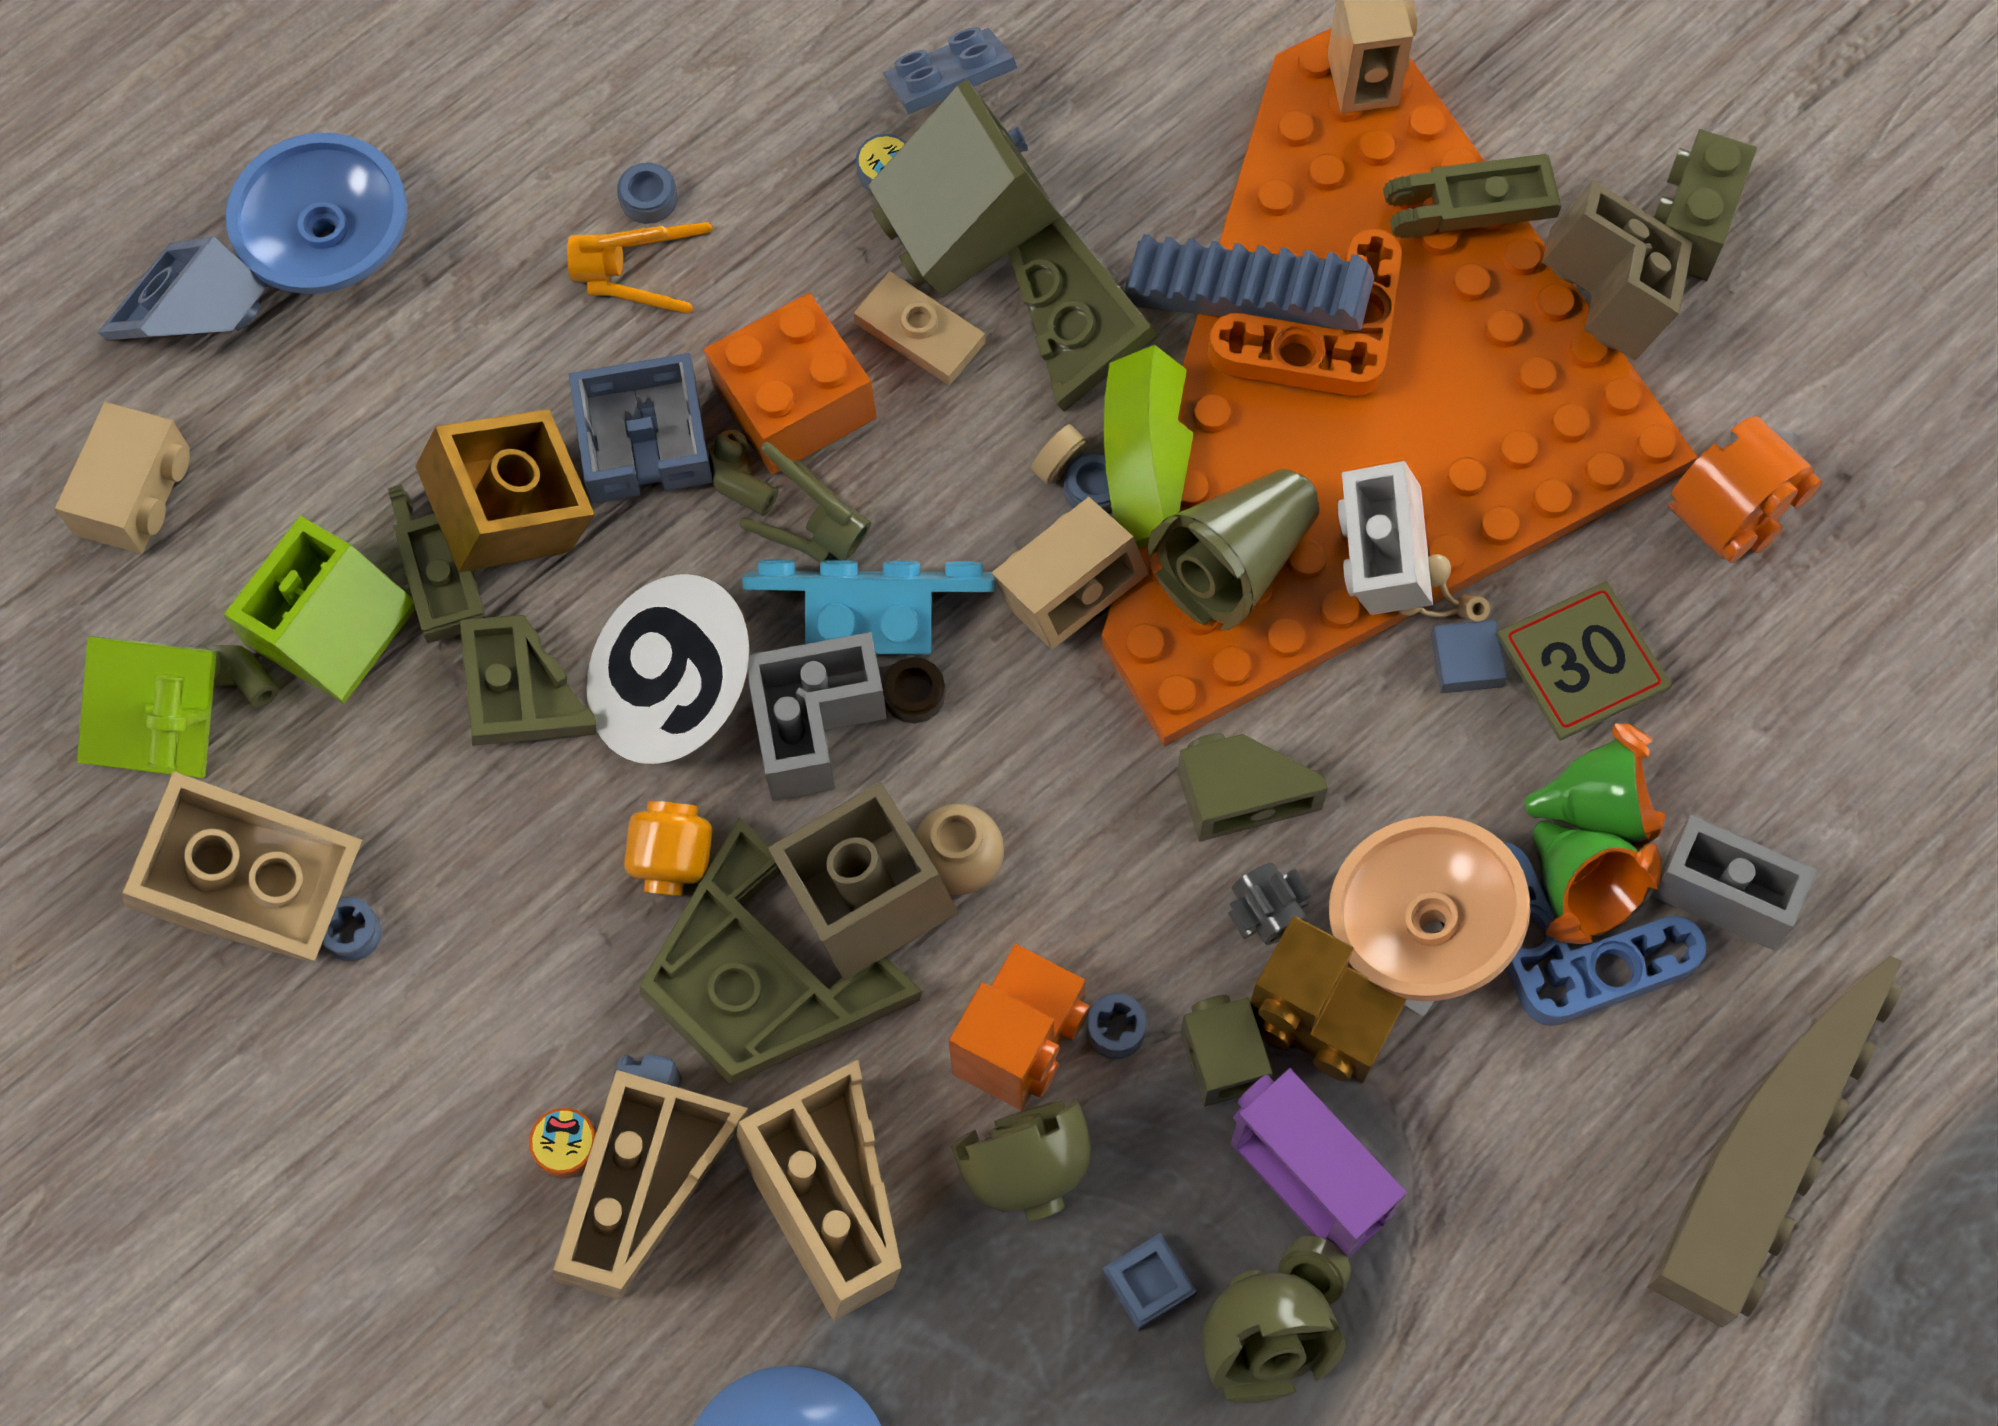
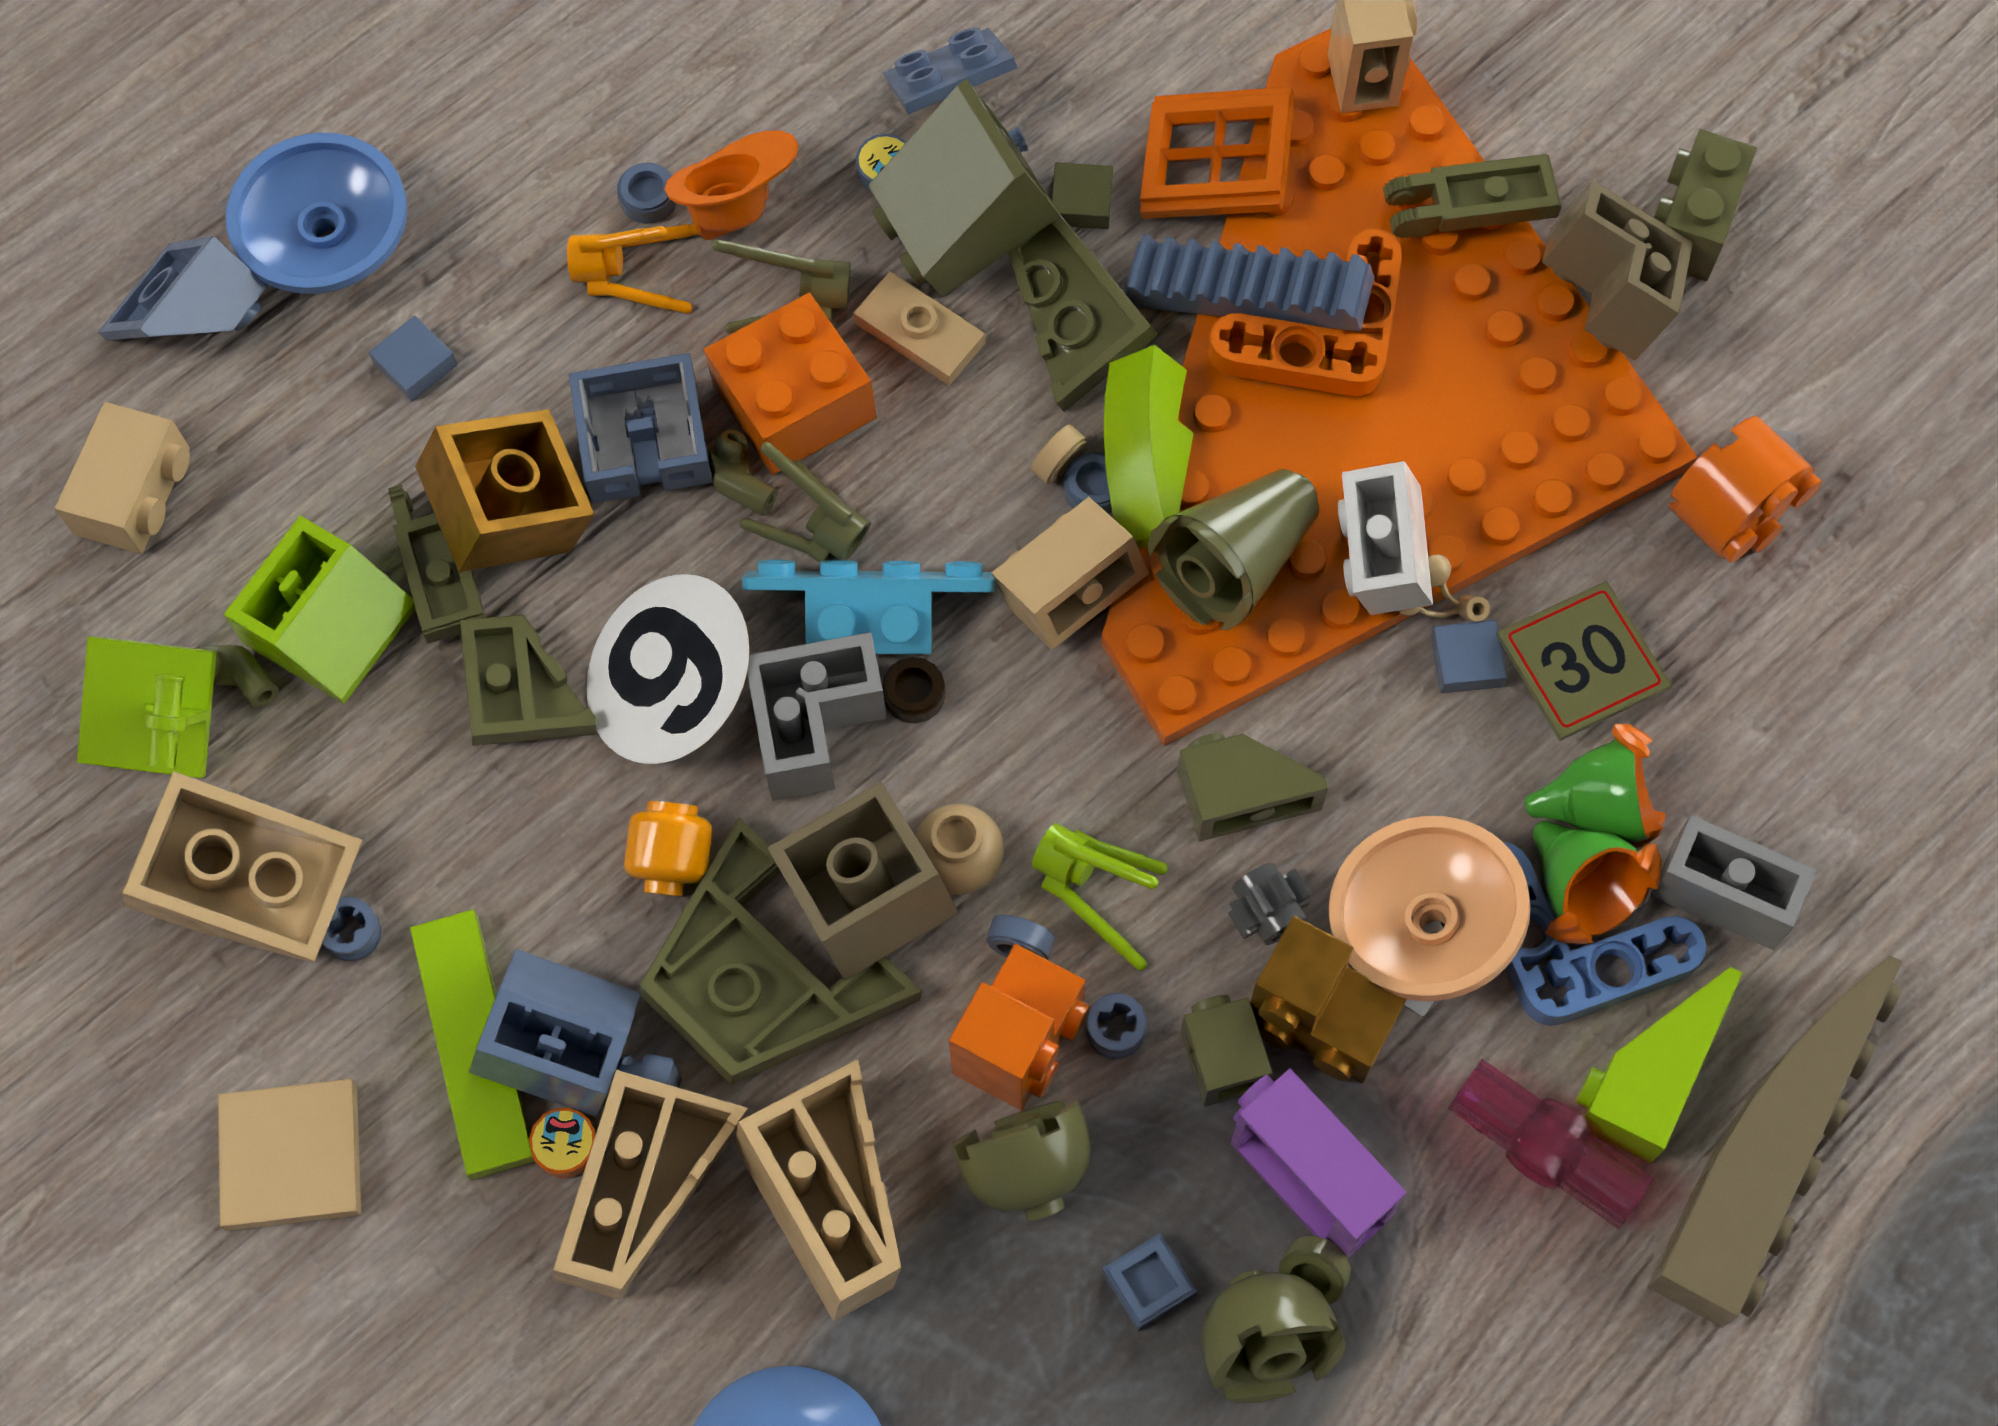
(289, 1155): none -> tan tile
(413, 358): none -> sand blue tile
(459, 1001): none -> lime tile
(555, 1033): none -> sand blue slope
(733, 183): none -> orange piece
(824, 279): none -> olive plant
(1009, 929): none -> sand blue tile
(1072, 858): none -> lime plant
(1083, 194): none -> olive tile
(1216, 196): none -> orange piece
(1550, 1144): none -> clear pink piece
(1650, 1078): none -> lime slope

